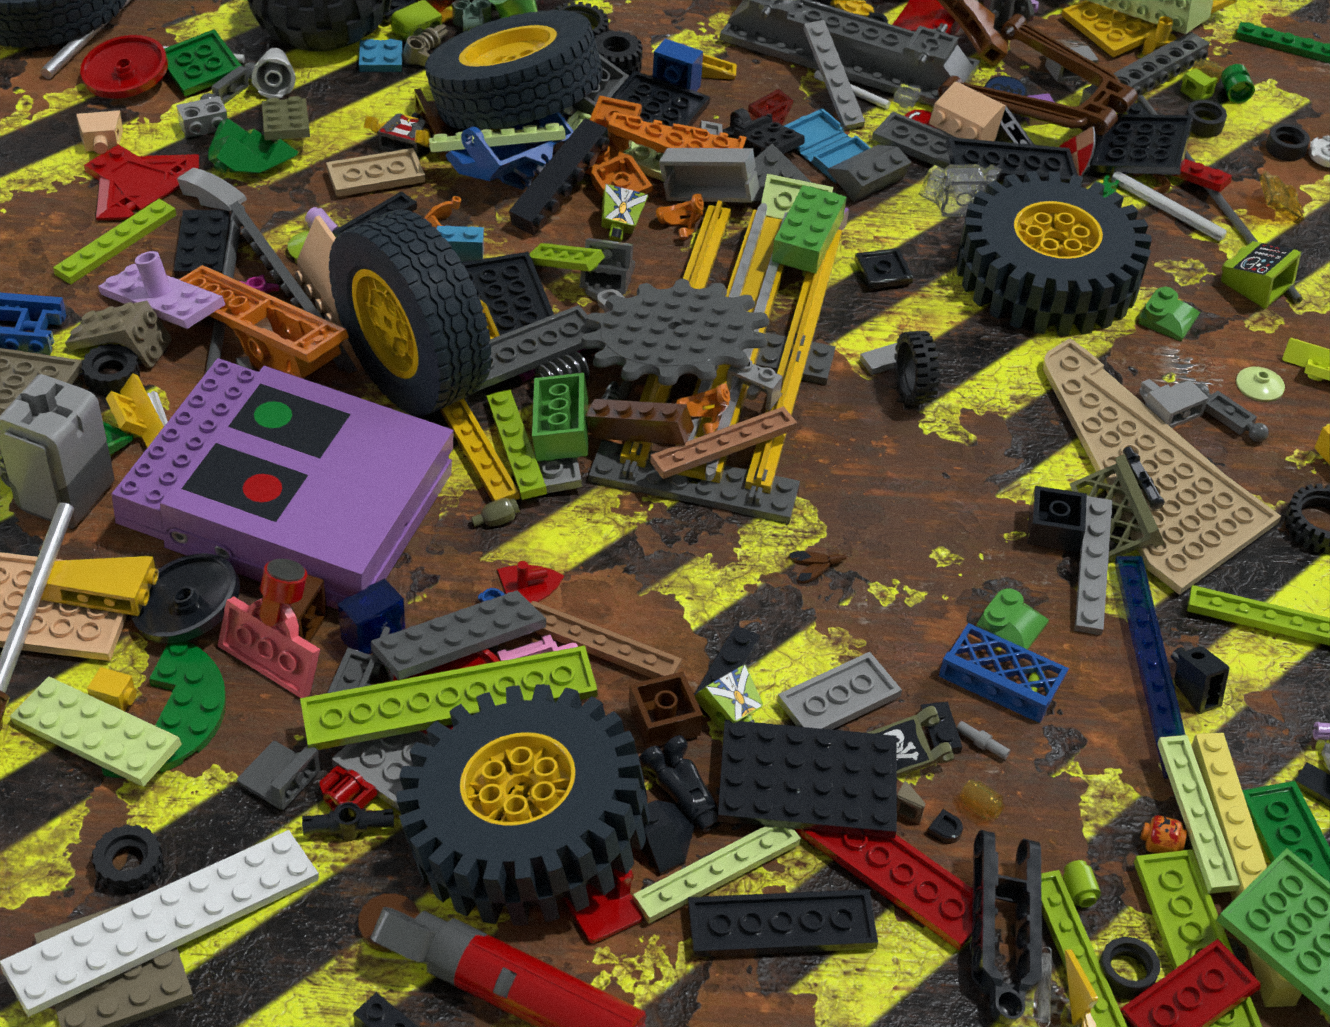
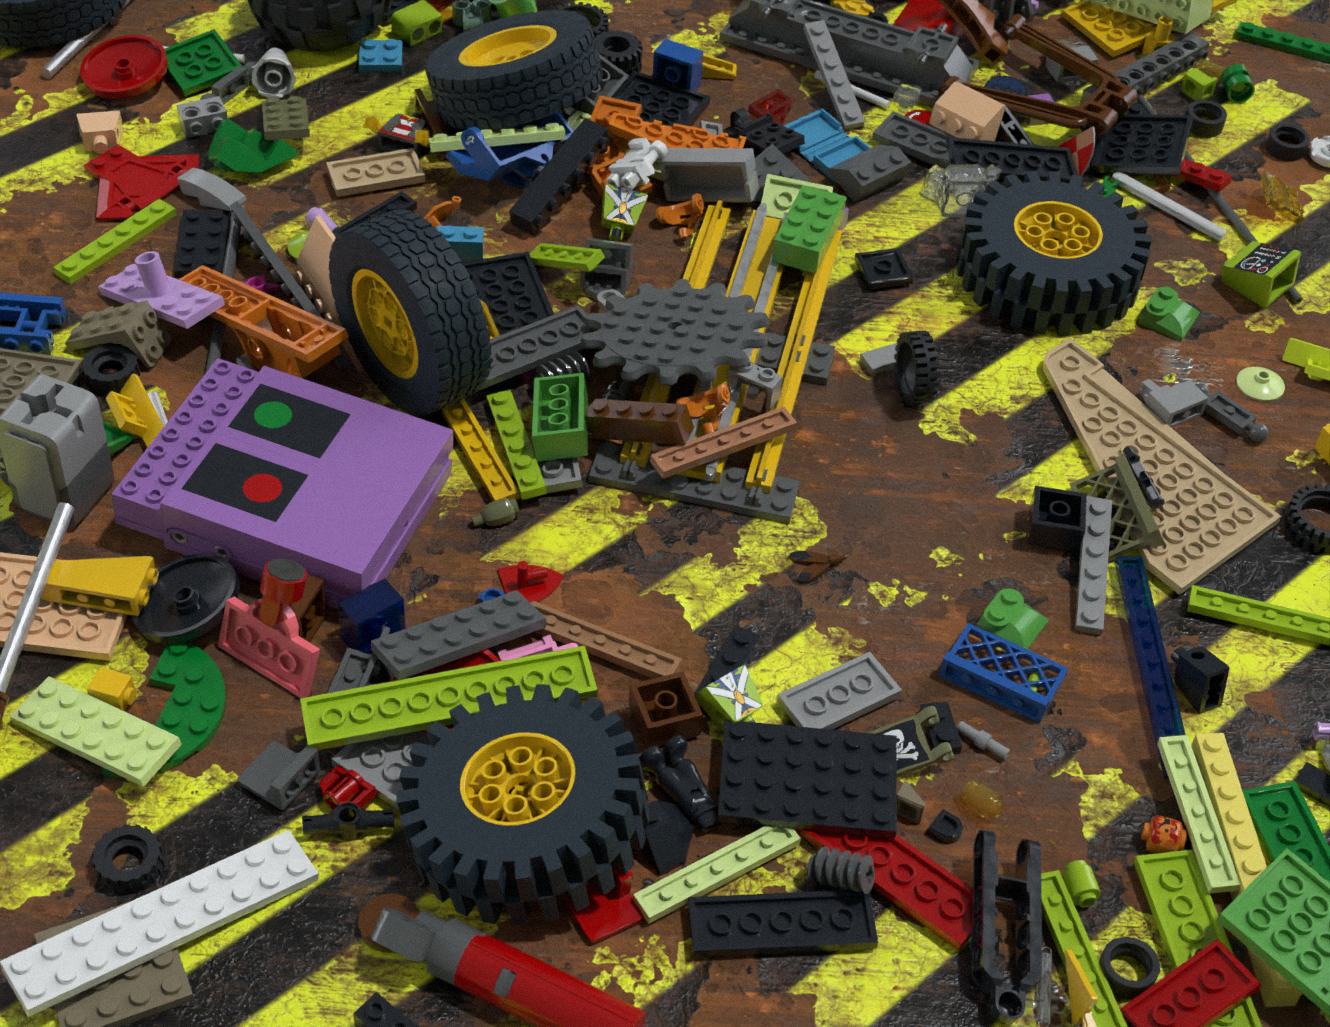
(418, 46): dark tan piece -> none
(636, 163): none -> white hips
(842, 870): none -> dark grey piece

